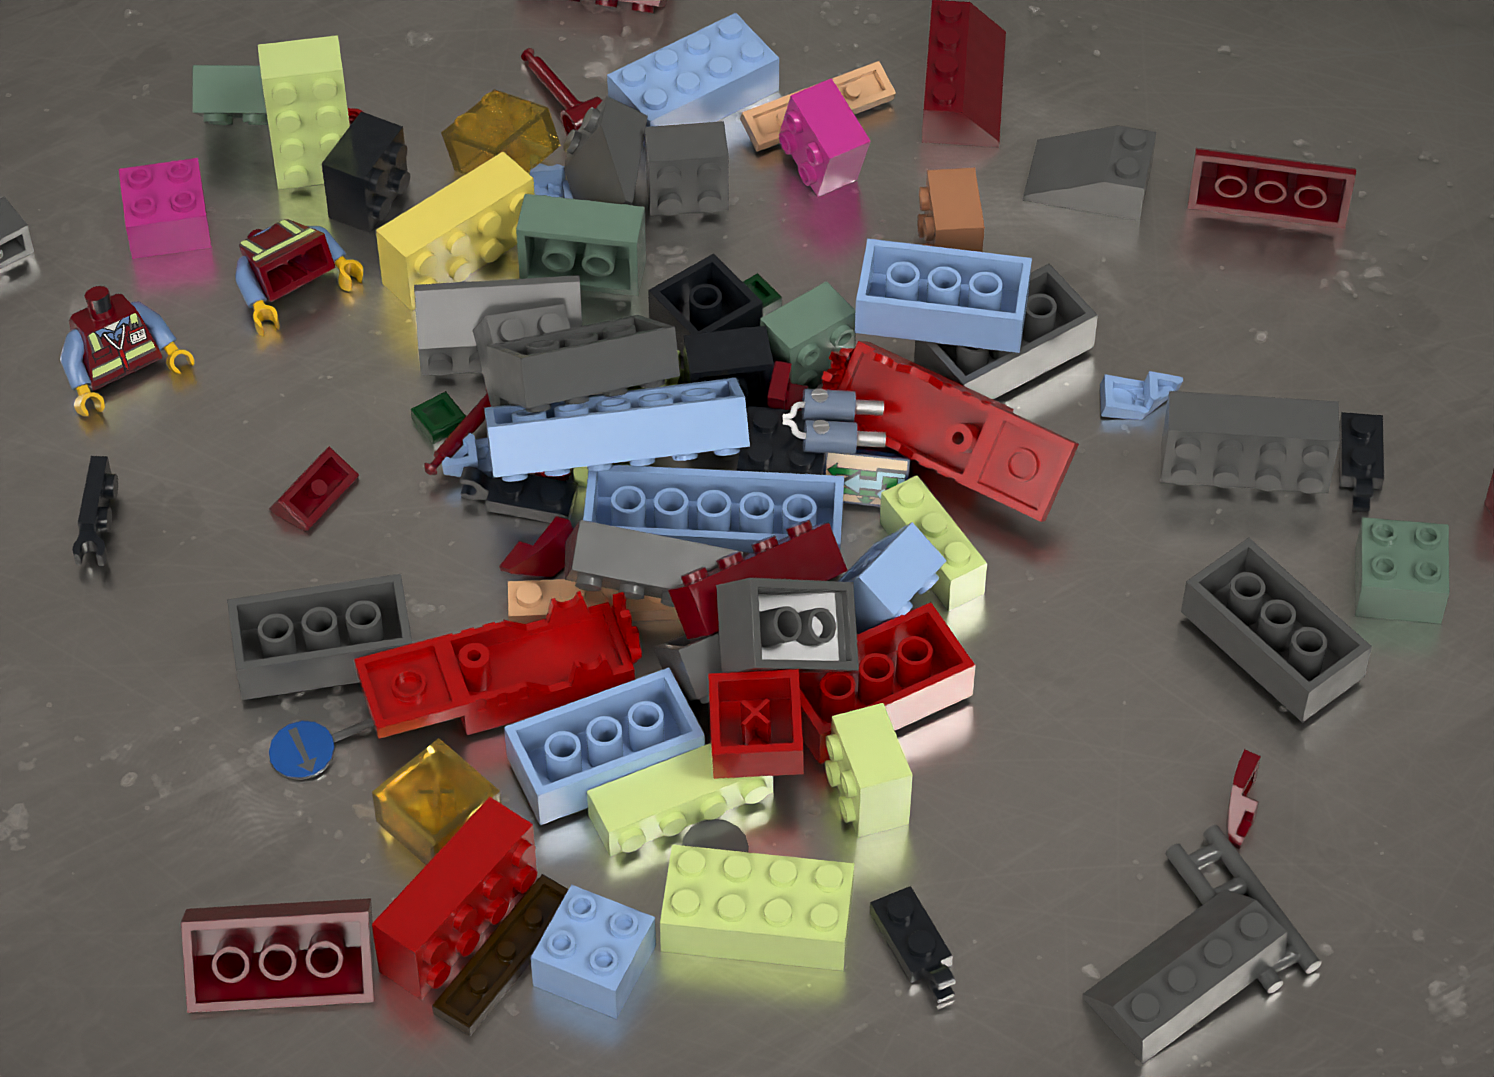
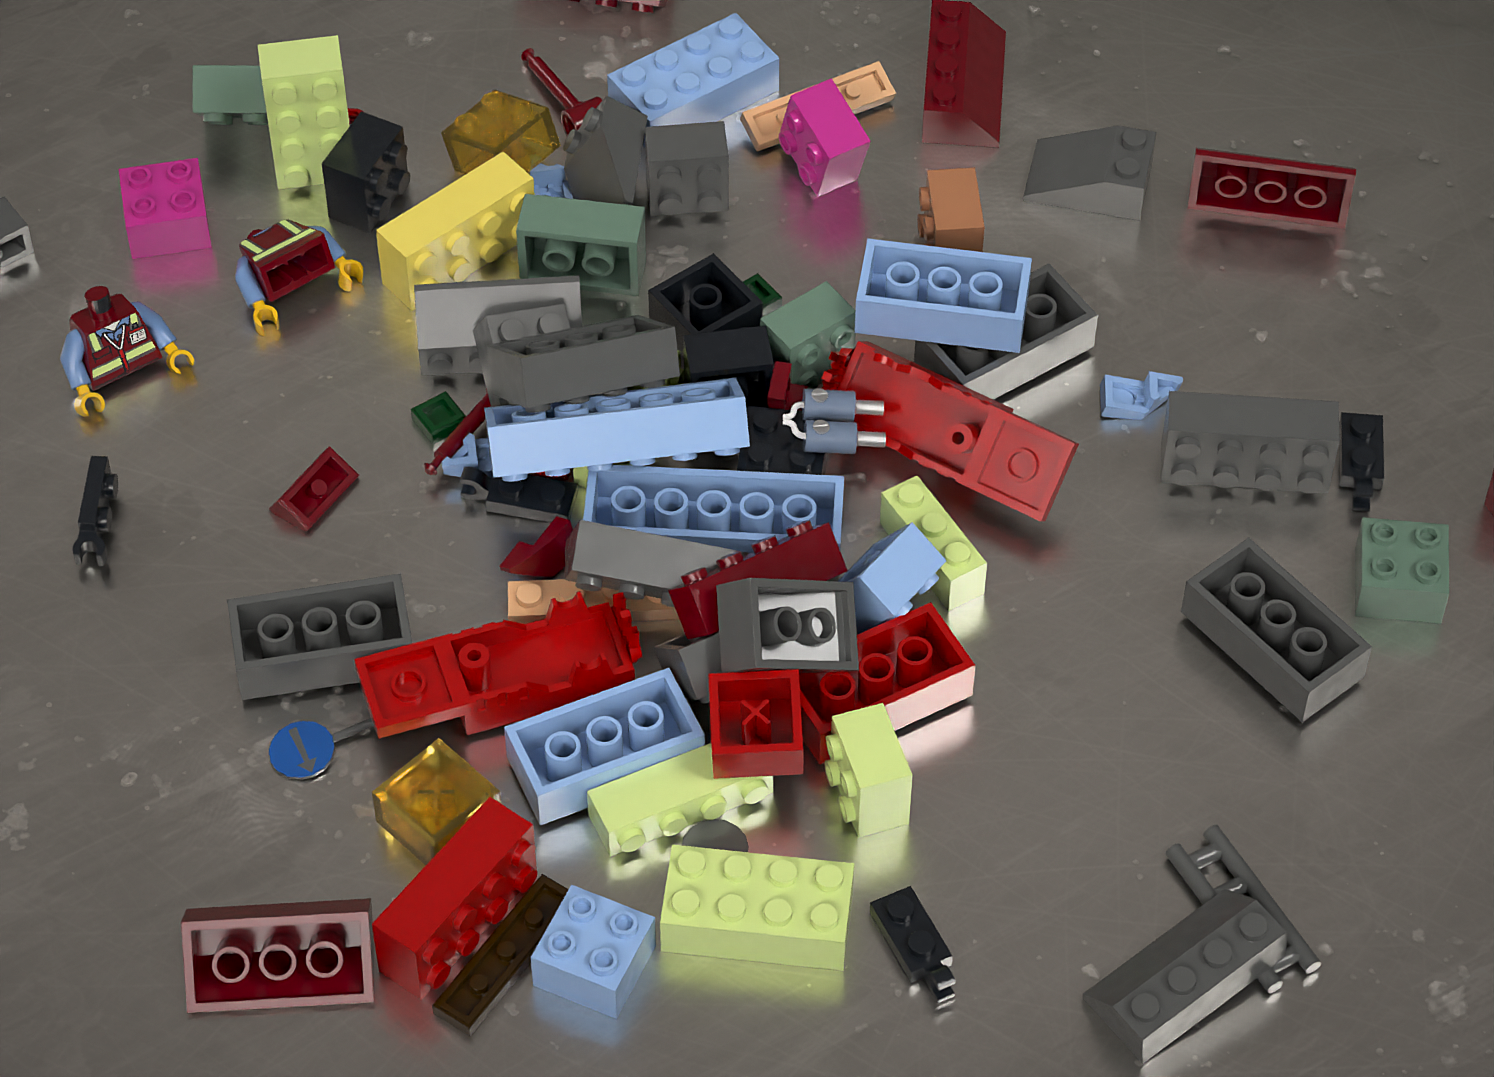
(867, 474): panel -> none
(1241, 808): dark red slope -> none

